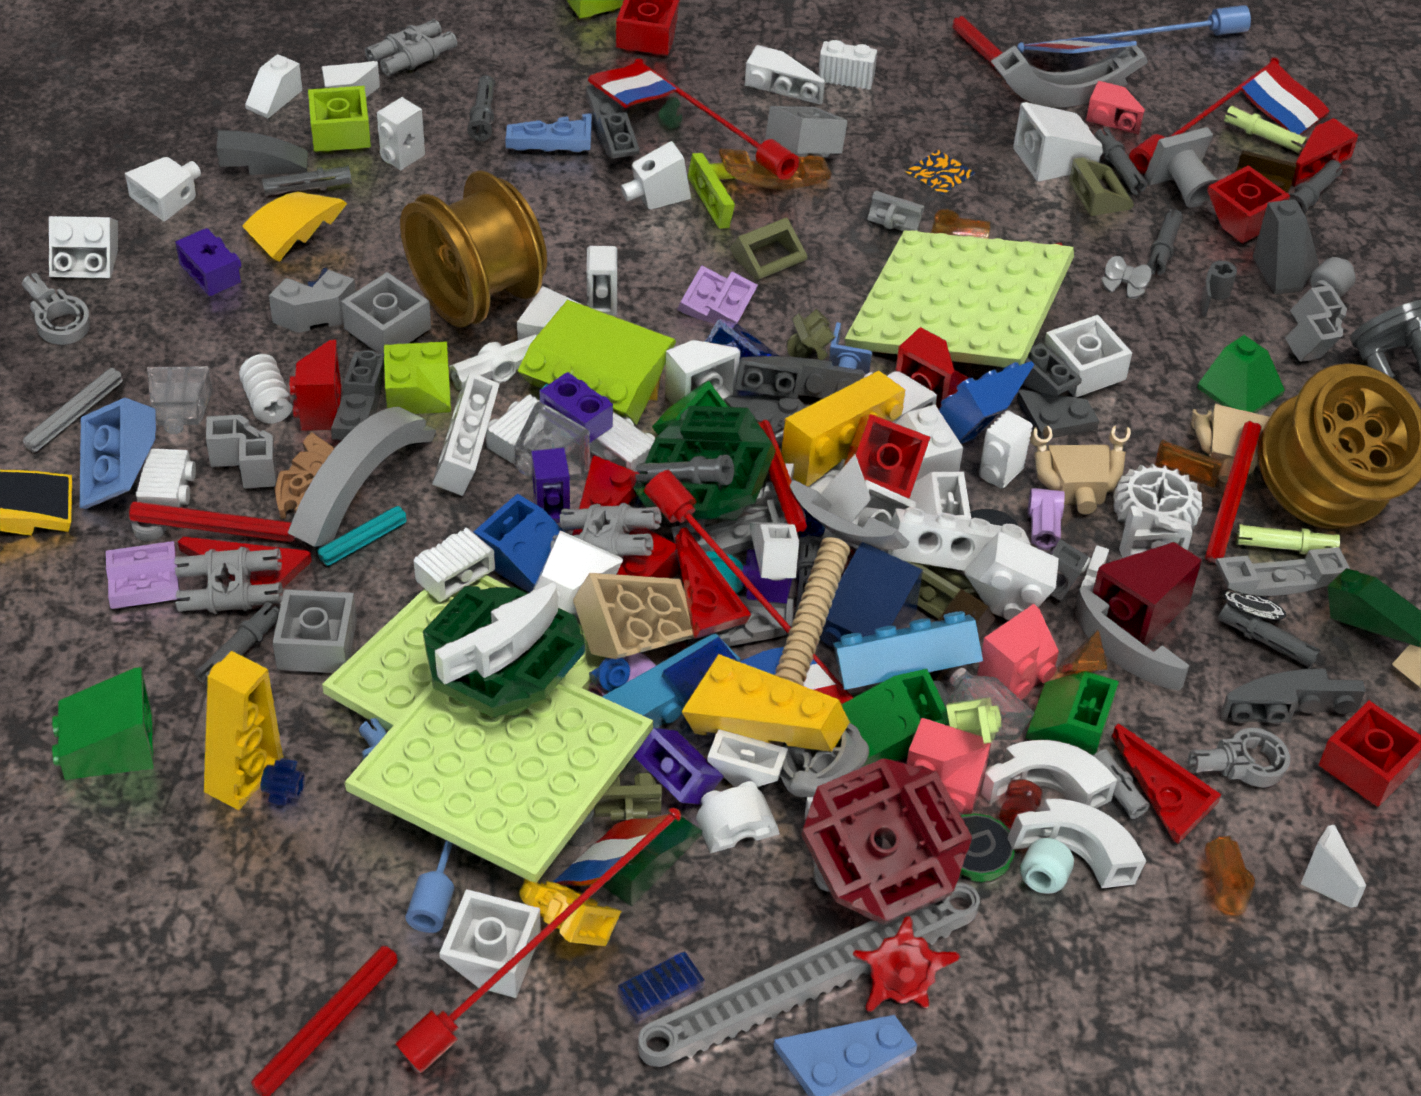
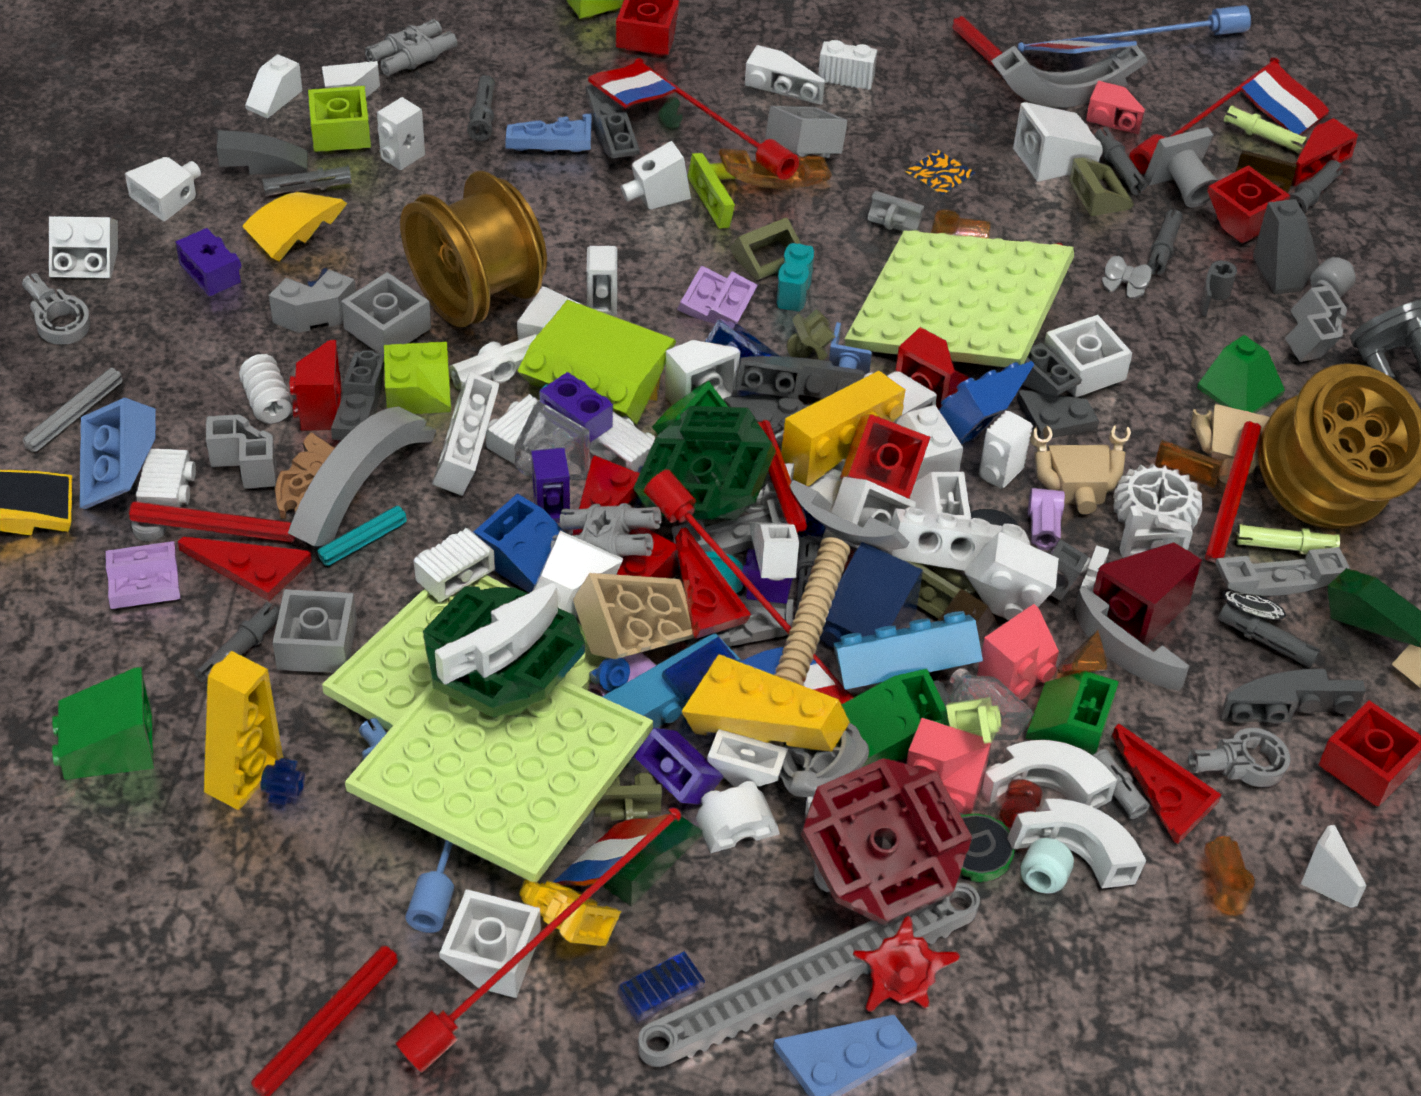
(179, 395): clear torso -> none
(217, 567): light grey pin -> none
(697, 471): dark grey pin -> none
(795, 277): none -> teal brick
(847, 491): white sticker -> none

